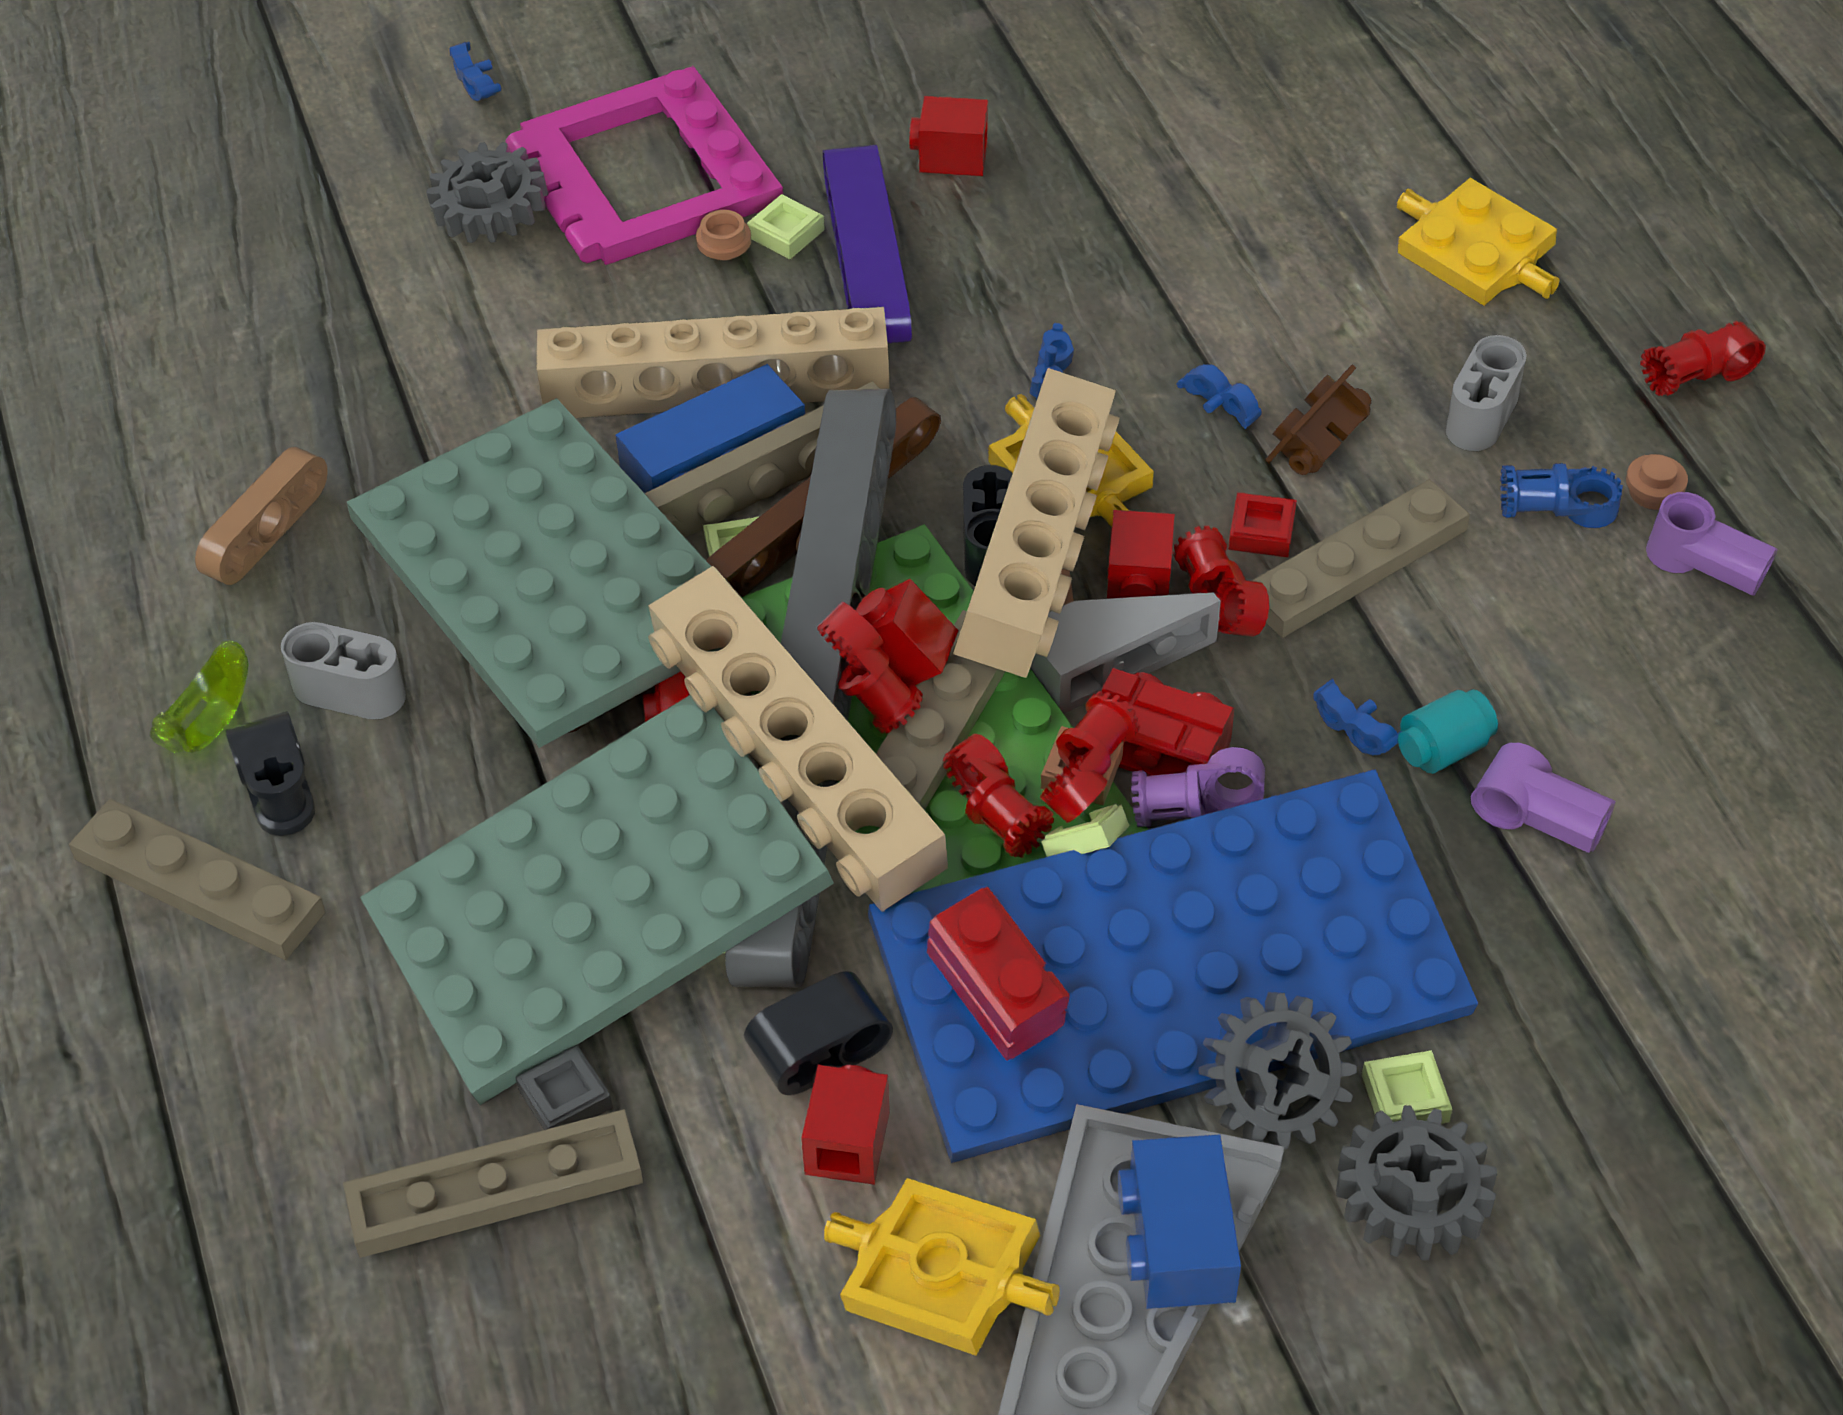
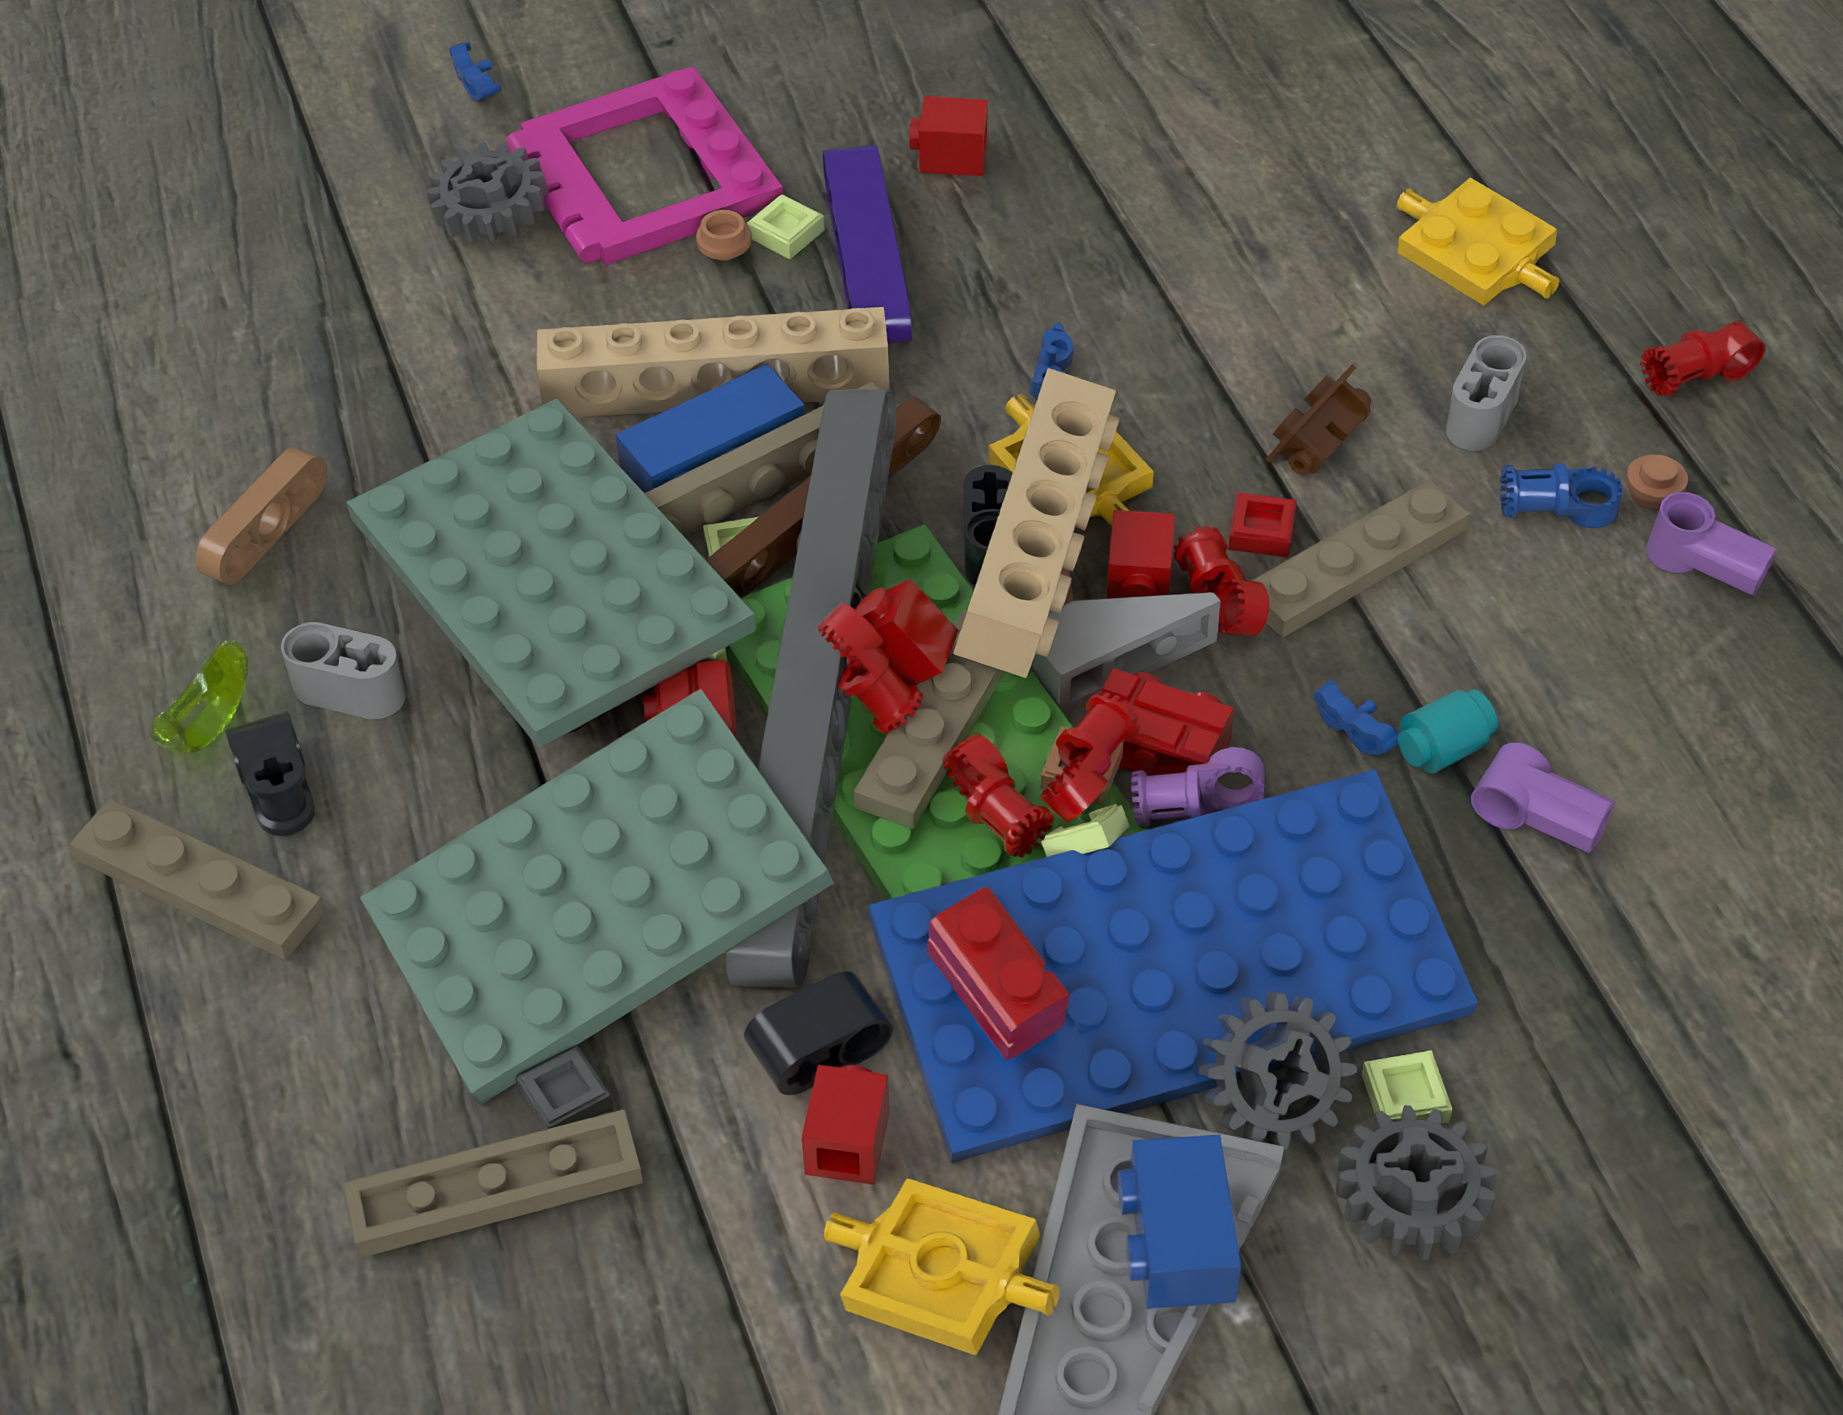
(883, 863): tan brick -> none
(1215, 387): blue piece -> none

